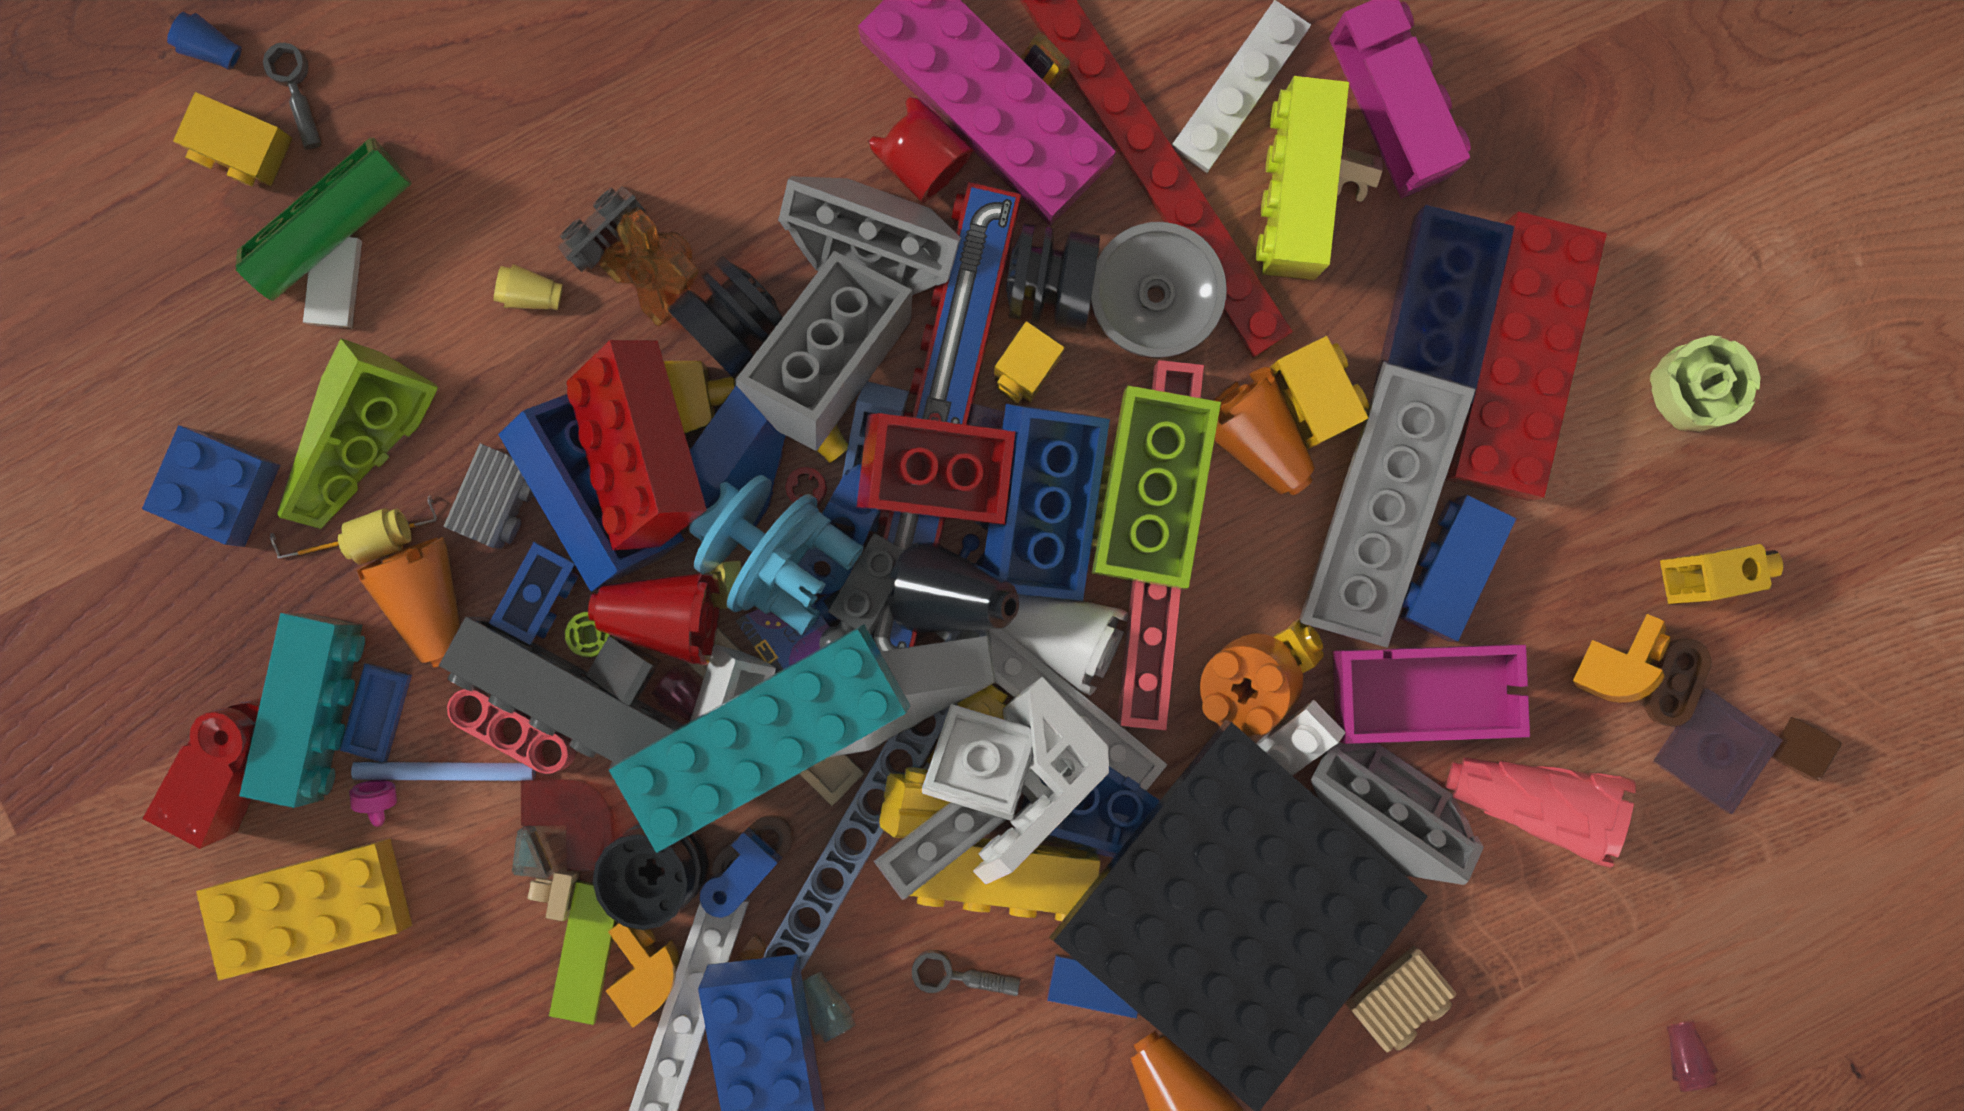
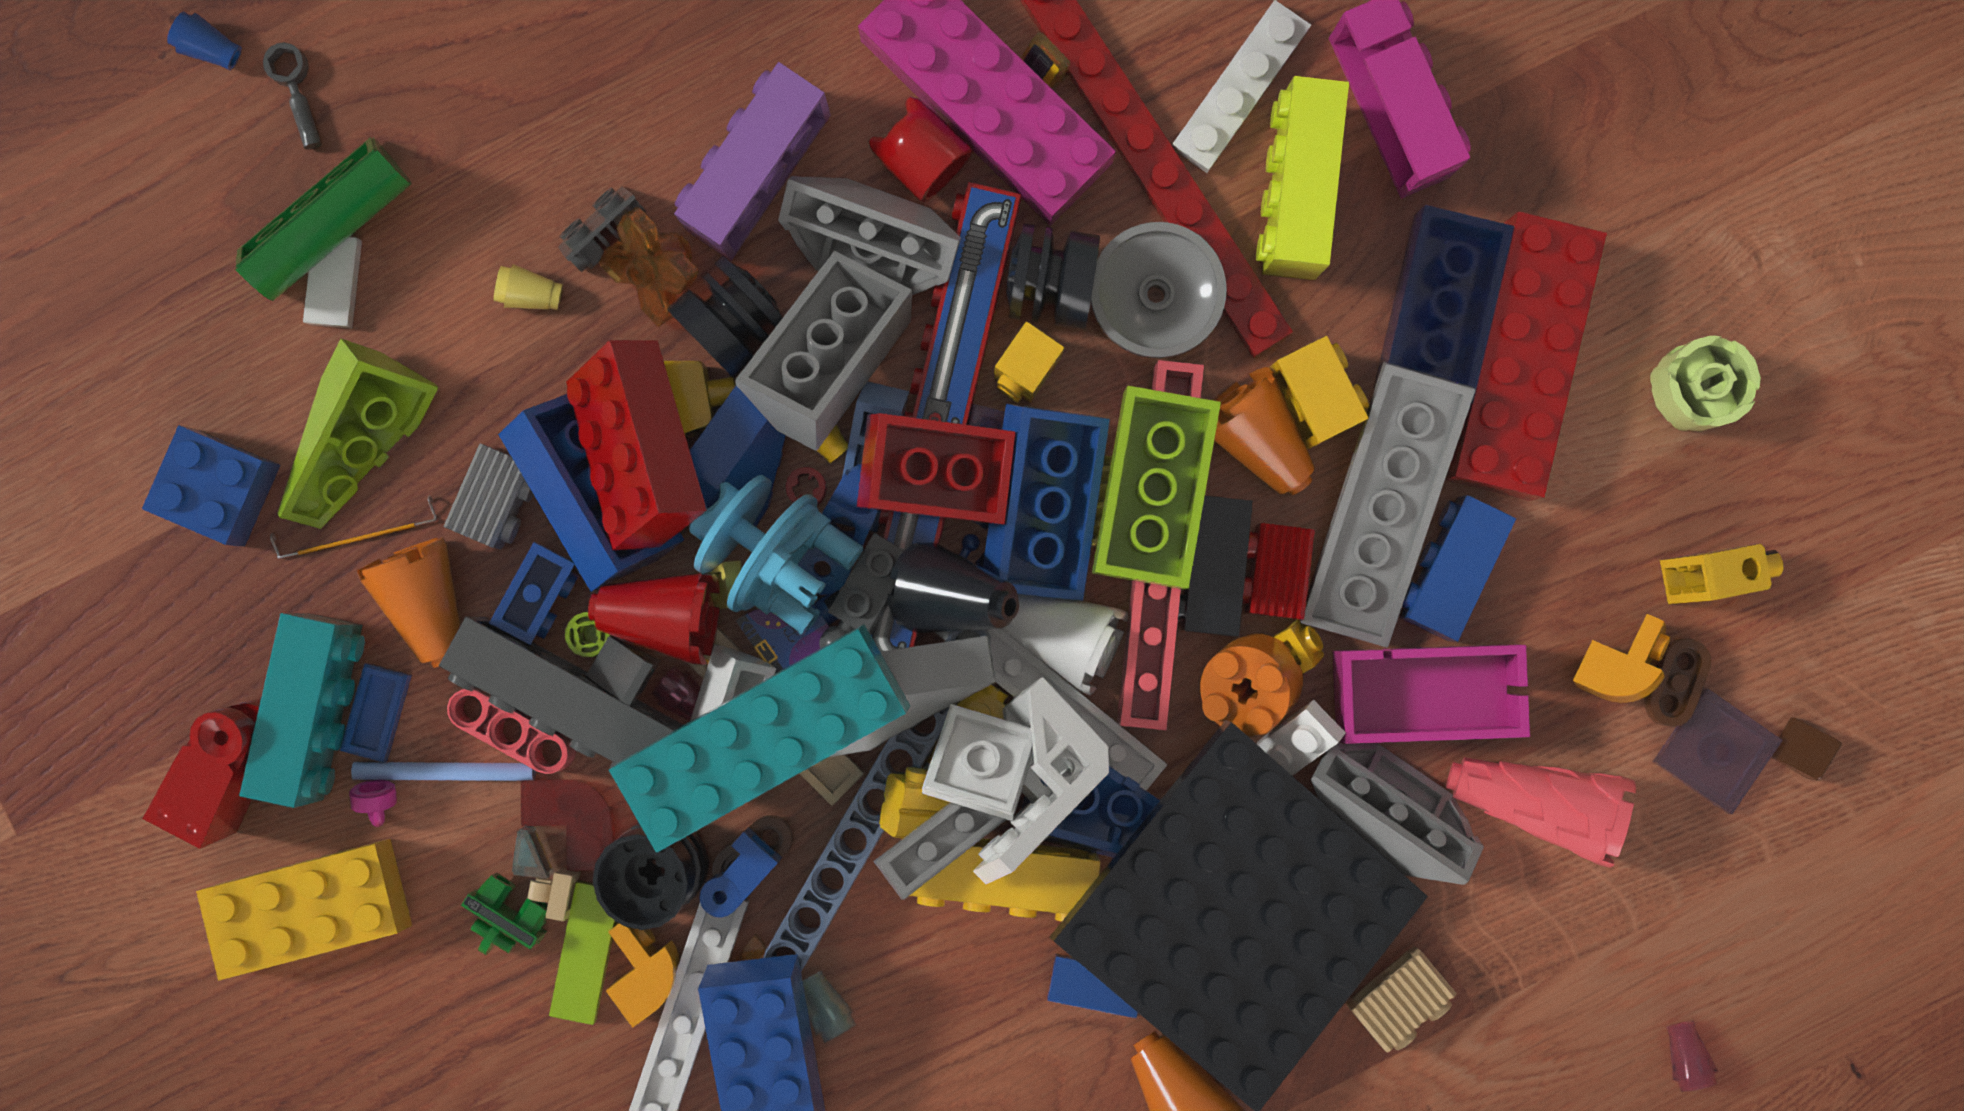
(232, 139): yellow brick -> none
(374, 535): light yellow brick -> none
(489, 905): none -> green hips
(753, 160): none -> medium lavender brick
(971, 978): dark grey piece -> none
(1218, 569): none -> black brick
(1278, 571): none -> red brick
(1359, 168): tan tile -> none

